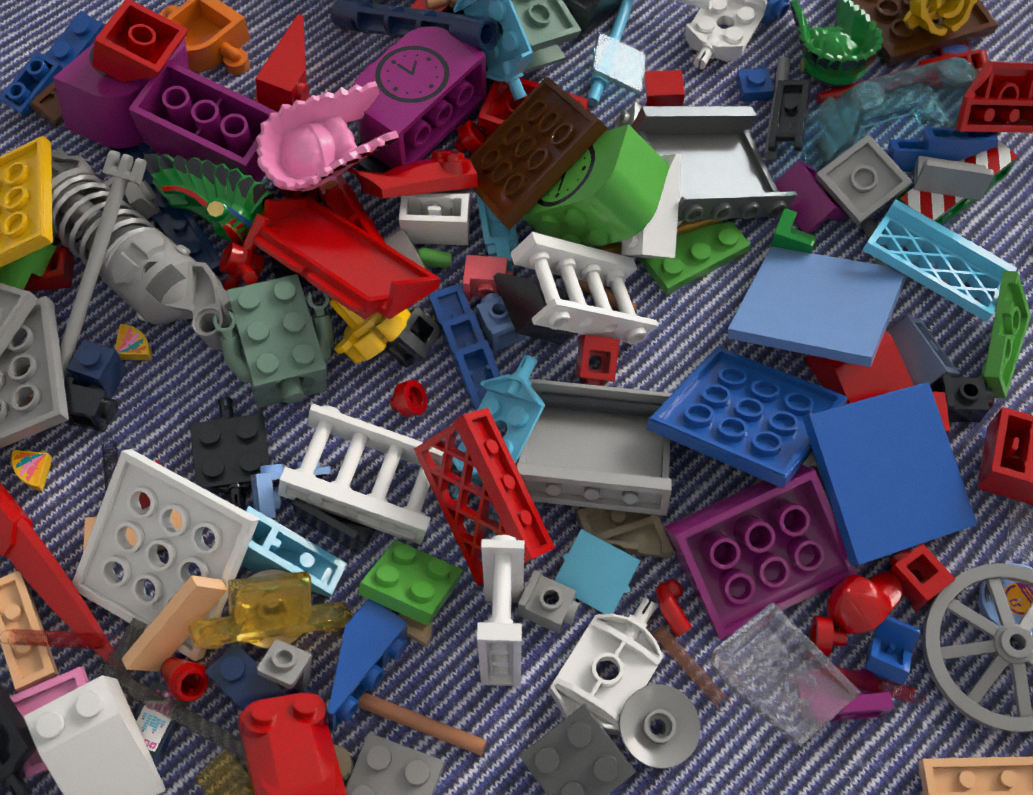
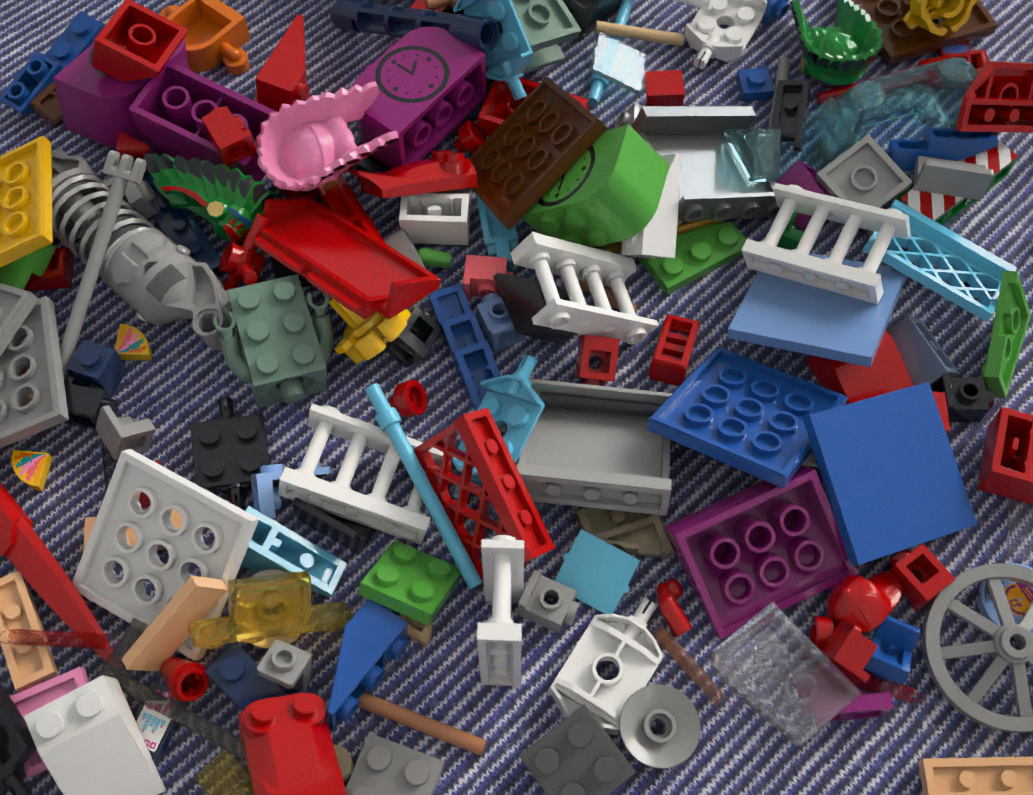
(123, 432): none -> light grey panel
(132, 147): none -> red slope
(228, 135): none -> red brick
(390, 421): none -> medium azure bar
(639, 33): none -> tan bar
(670, 368): none -> red slope
(757, 151): none -> clear light blue slope
(827, 273): none -> white fence
(849, 651): none -> red panel

